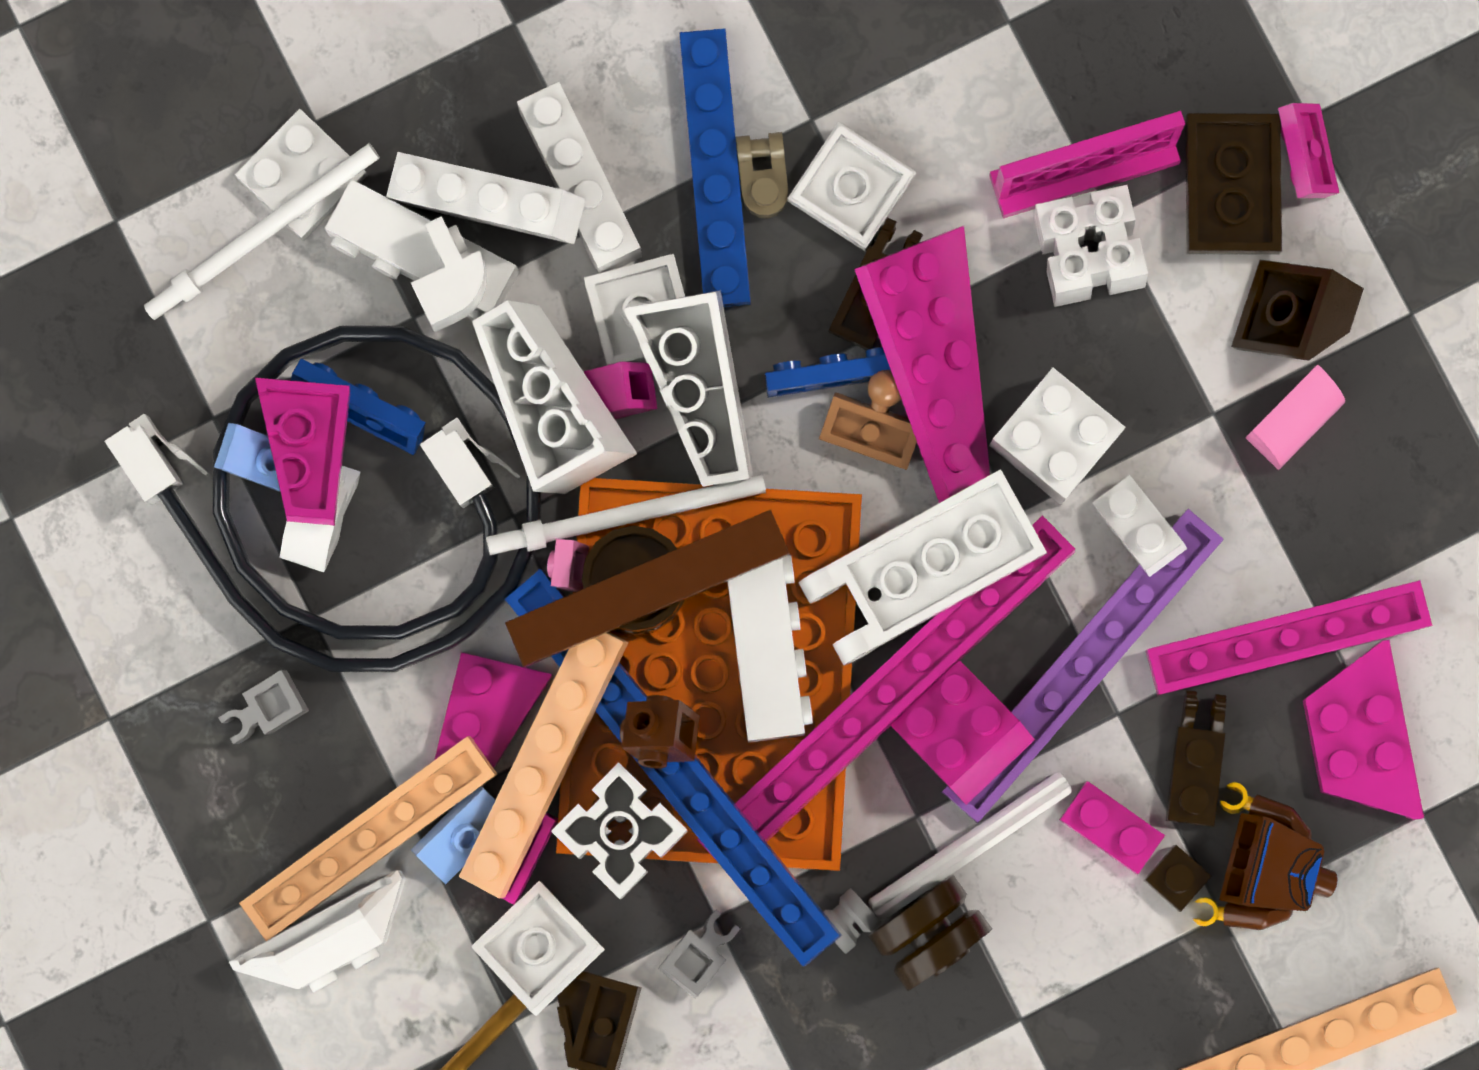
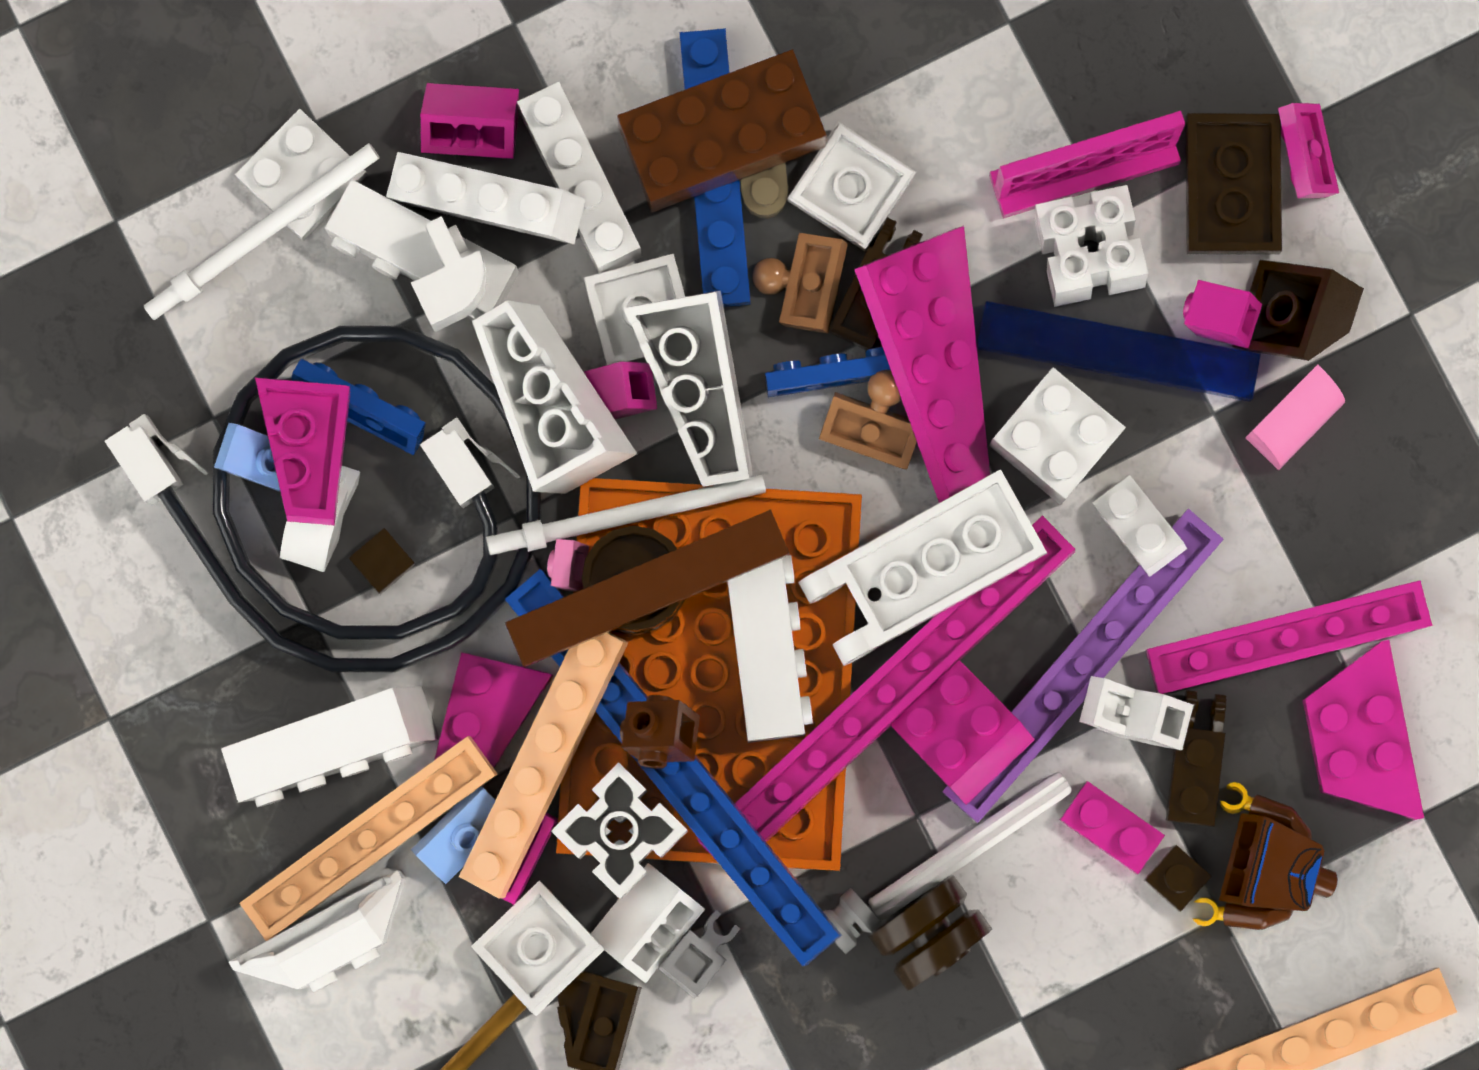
(270, 706): light grey plate -> none
(330, 743): none -> white wedge
(382, 561): none -> dark brown tile
(469, 120): none -> dark pink brick
(647, 923): none -> white brick
(722, 130): none -> reddish brown brick
(809, 283): none -> medium nougat plate
(1118, 351): none -> clear blue plate
(1136, 714): none -> white brick
(1222, 313): none -> dark pink brick

